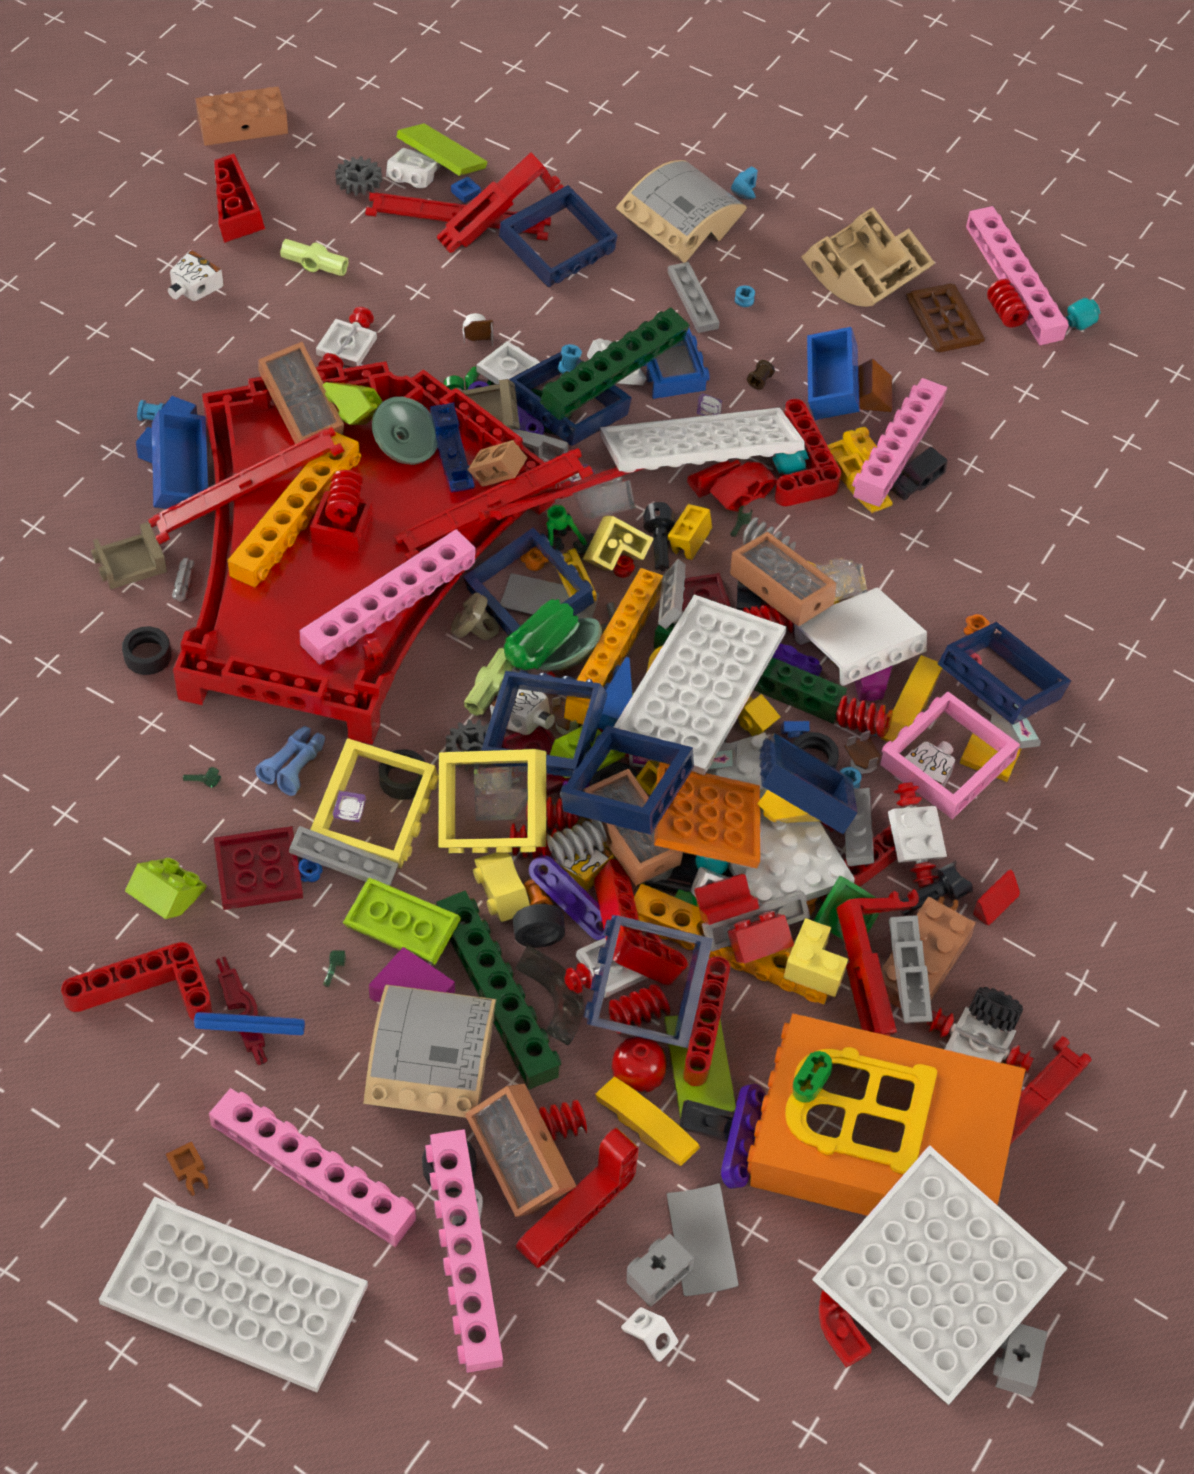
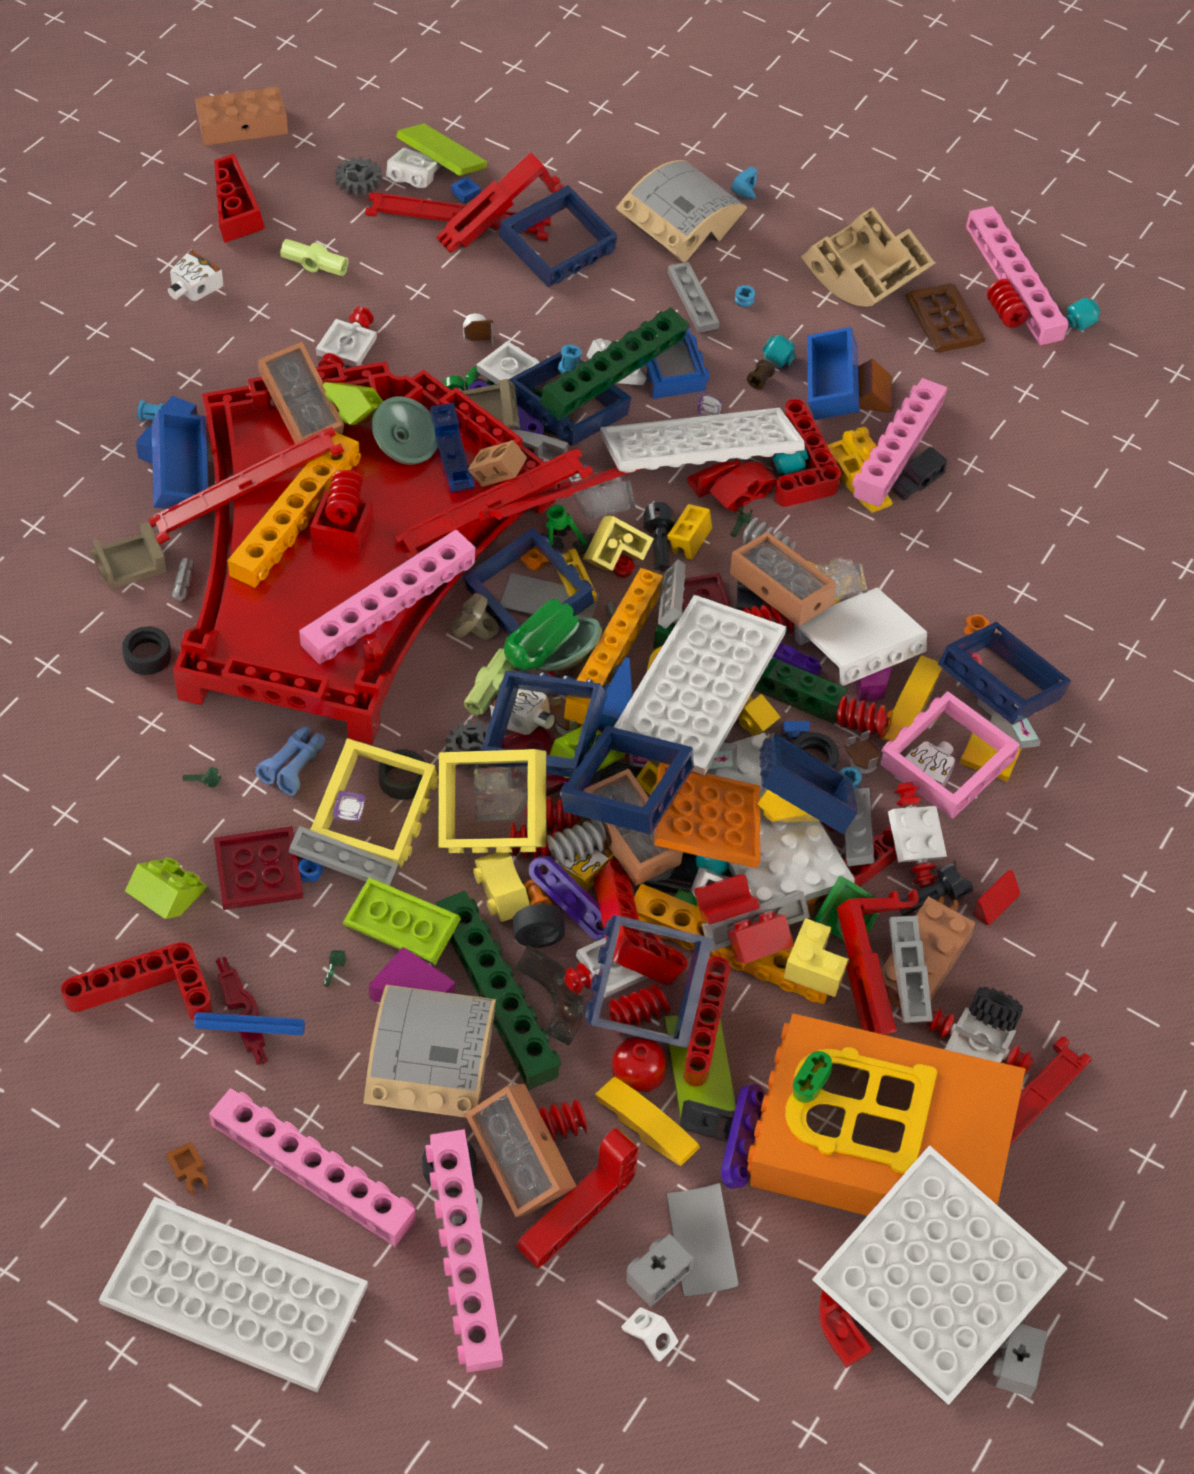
(779, 351): none -> teal head

